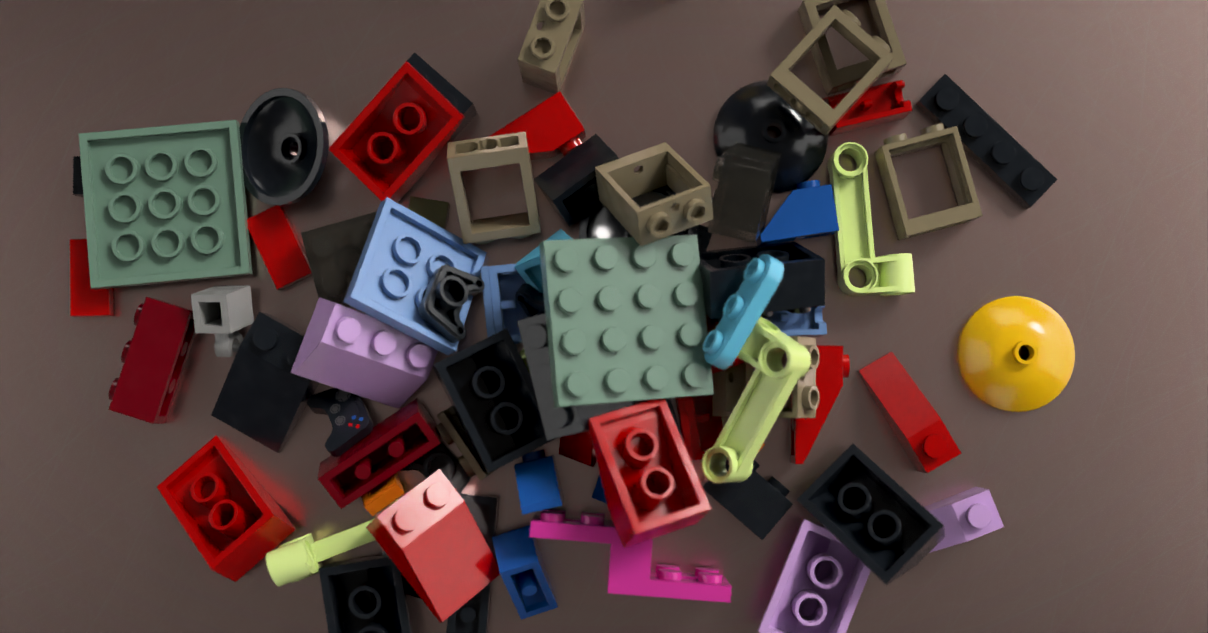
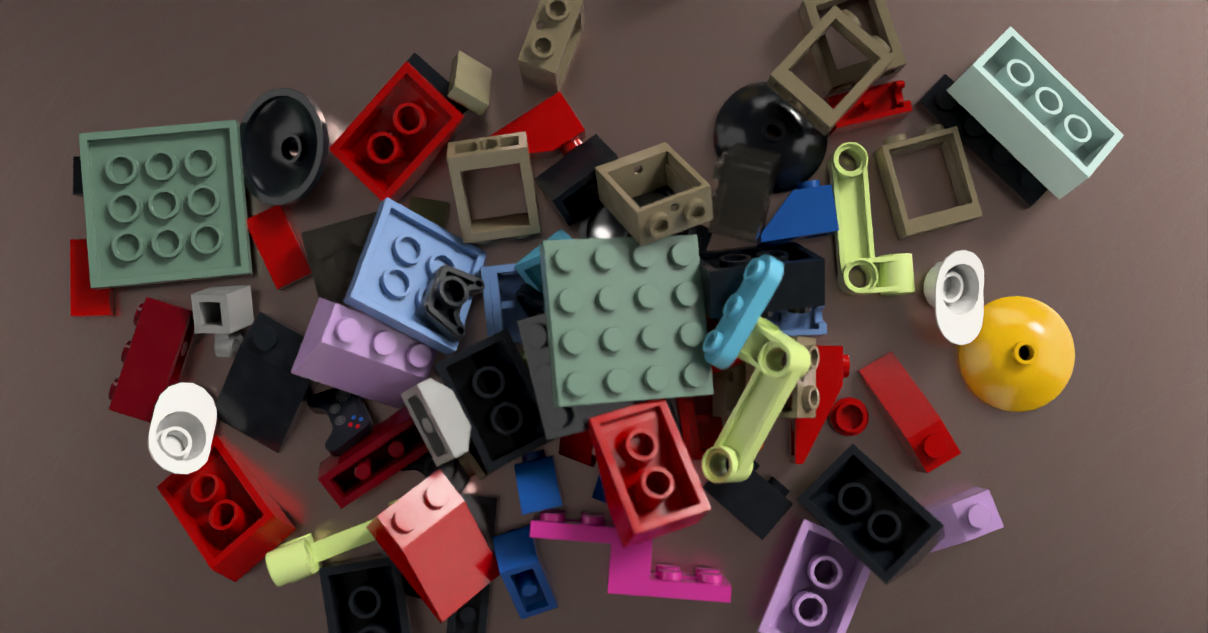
(182, 428): none -> white piece
(382, 494): orange tile -> none
(438, 419): none -> light grey slope
(470, 83): none -> olive tile
(849, 416): none -> red plate
(956, 294): none -> white piece
(1035, 113): none -> light aqua brick

